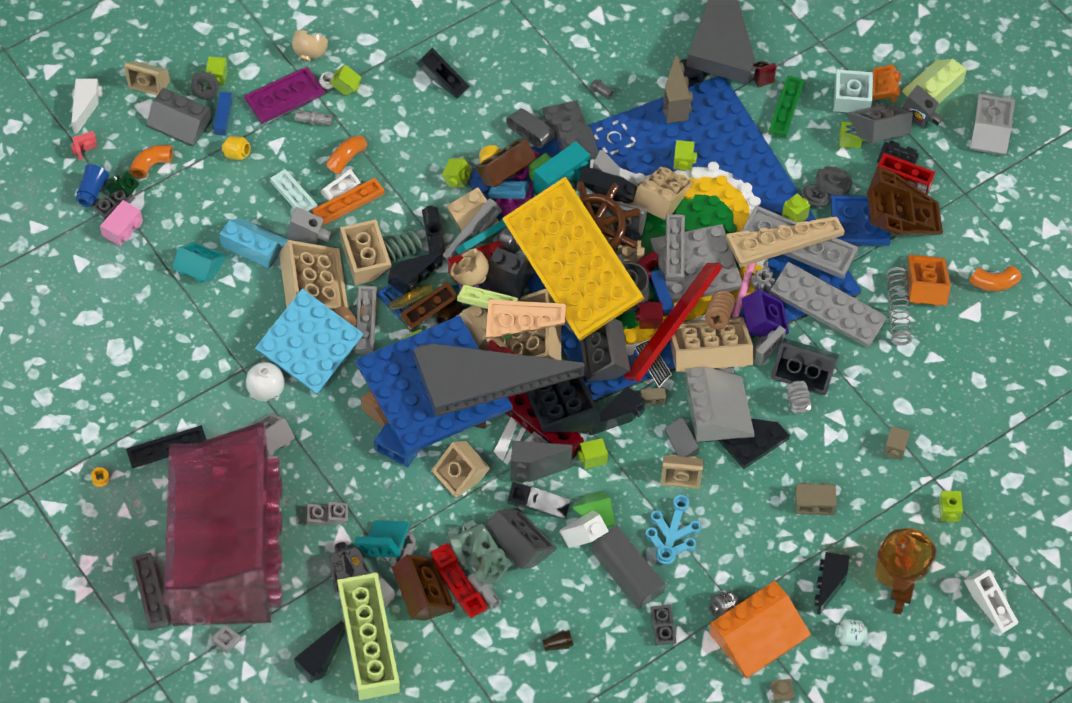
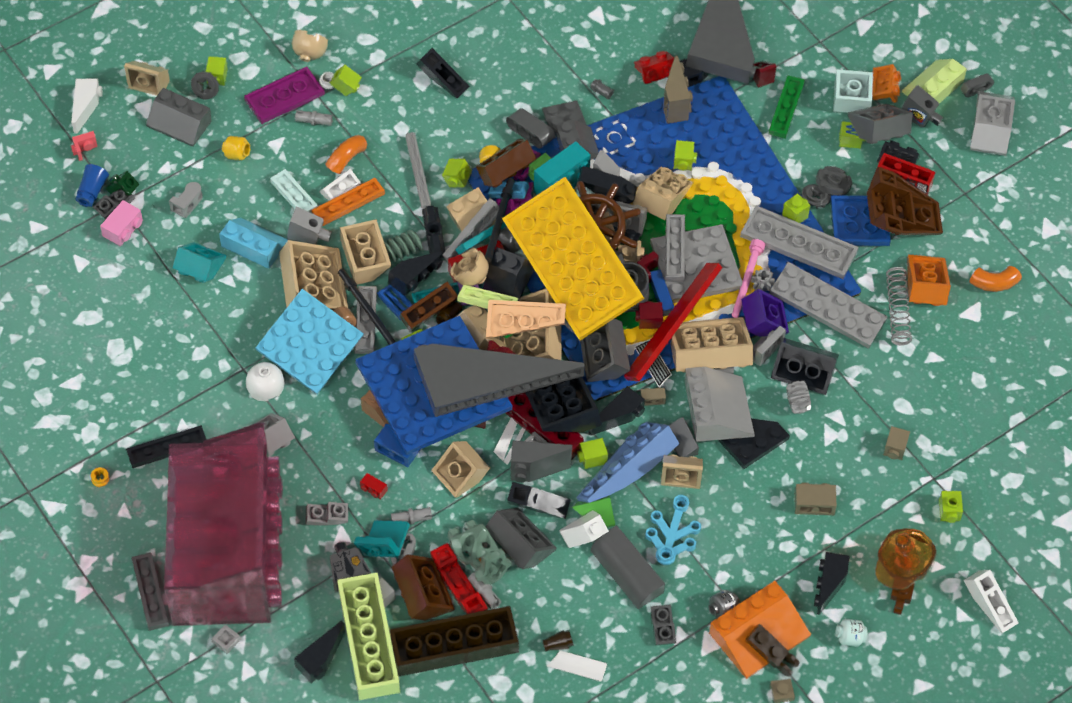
(150, 157): orange cylinder -> none
(187, 200): none -> light grey leg
(222, 113): blue piece -> none
(351, 285): none -> black bar
(373, 486): none -> red piece
(410, 297): clear yellow tile -> none
(412, 515): none -> light grey pin
(418, 170): none -> light grey axle
(454, 641): none -> dark brown brick
(506, 195): none -> black bar
(579, 665): none -> white sticker
(631, 460): none -> medium blue wedge
(655, 66): none -> red bracket
(720, 309): medium nougat piece -> none
(767, 243): tan wing -> none
(771, 650): none -> dark brown hinge
(977, 84): none -> dark grey beam

